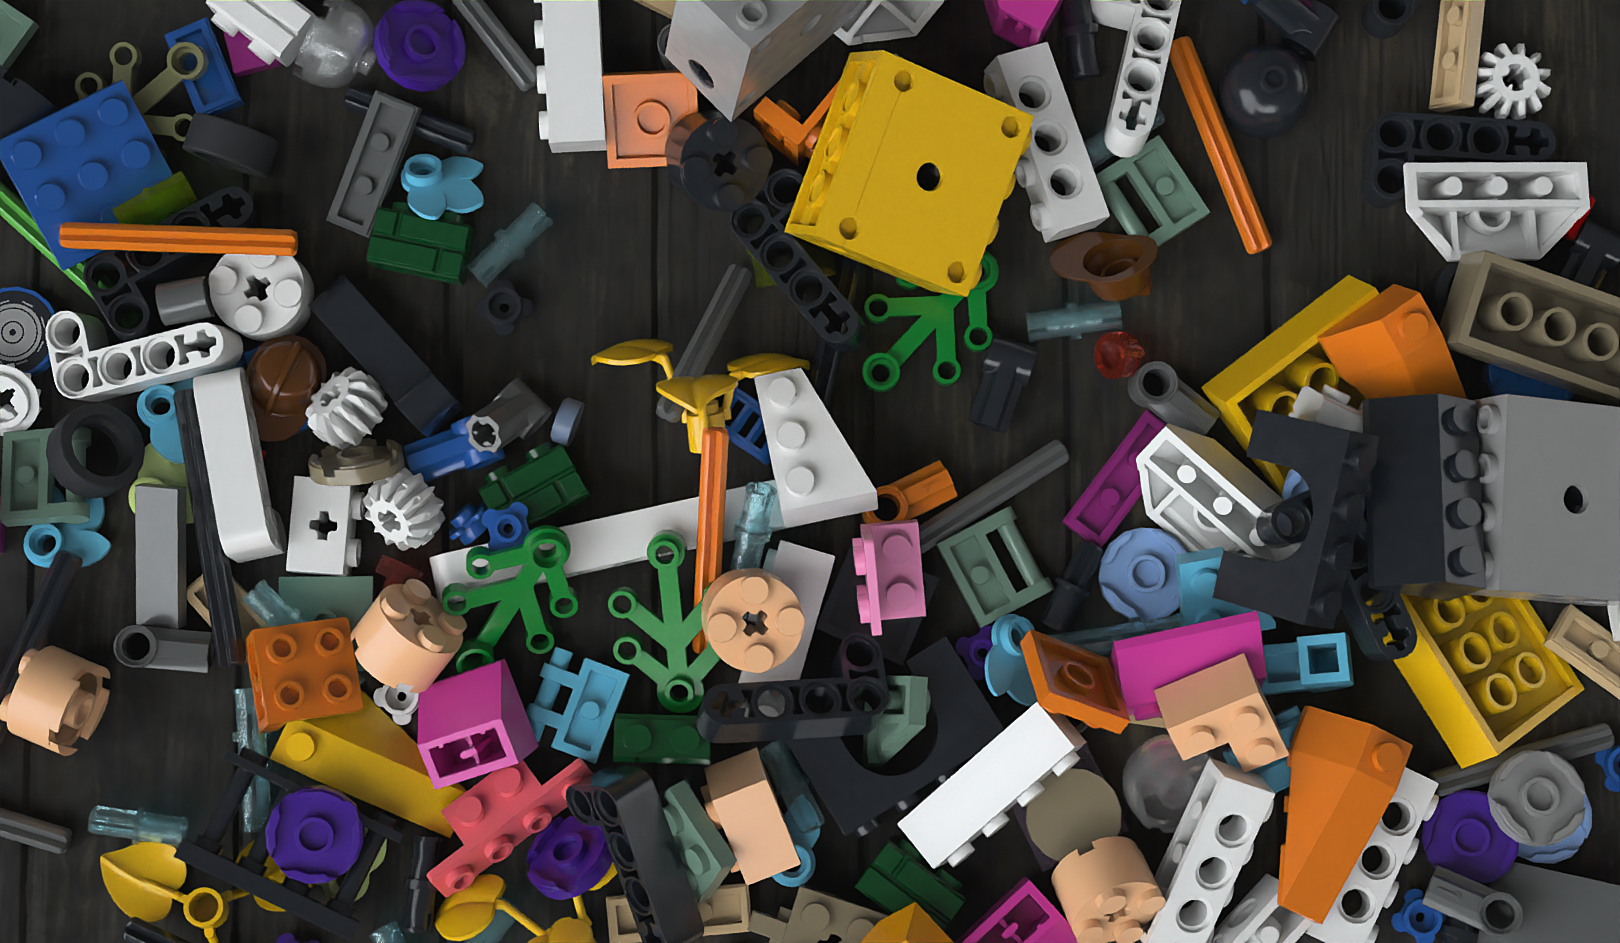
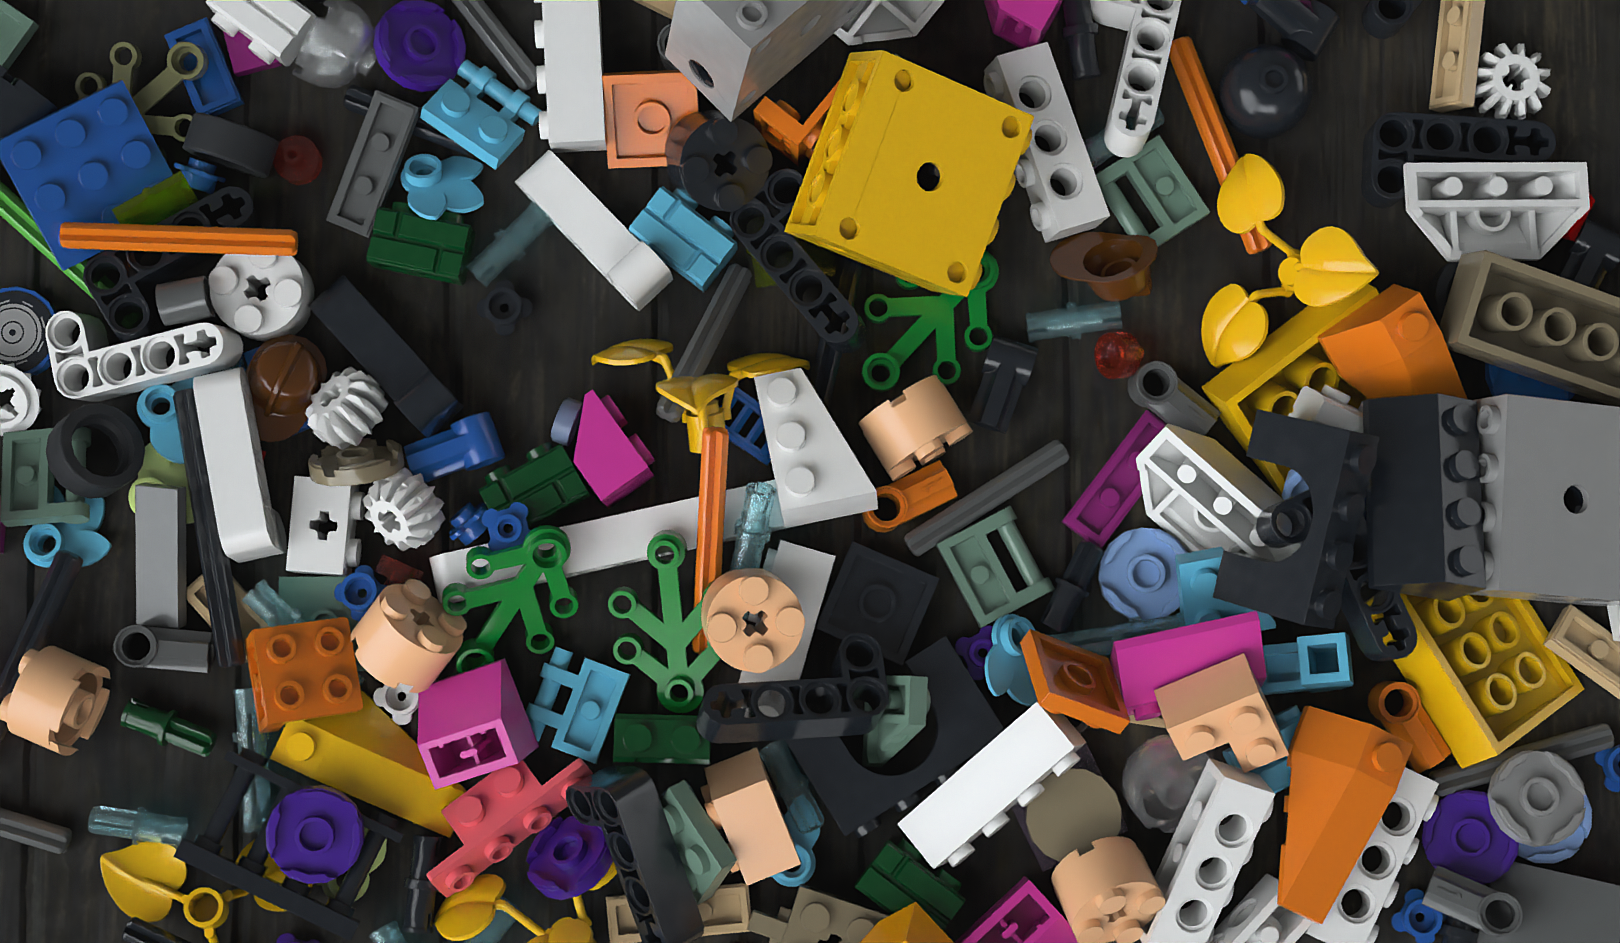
(167, 727): none -> dark green axle
(200, 175): none -> blue plate
(304, 166): none -> clear red tile
(349, 591): none -> blue plate
(474, 124): none -> medium azure plate
(511, 414): dark grey piece -> none
(595, 231): none -> white beam
(605, 454): none -> dark pink slope
(684, 237): none -> medium azure brick
(892, 571): bright pink bracket -> none
(914, 427): none -> light nougat brick
(1320, 274): none -> yellow plant
(1410, 725): none -> orange piece

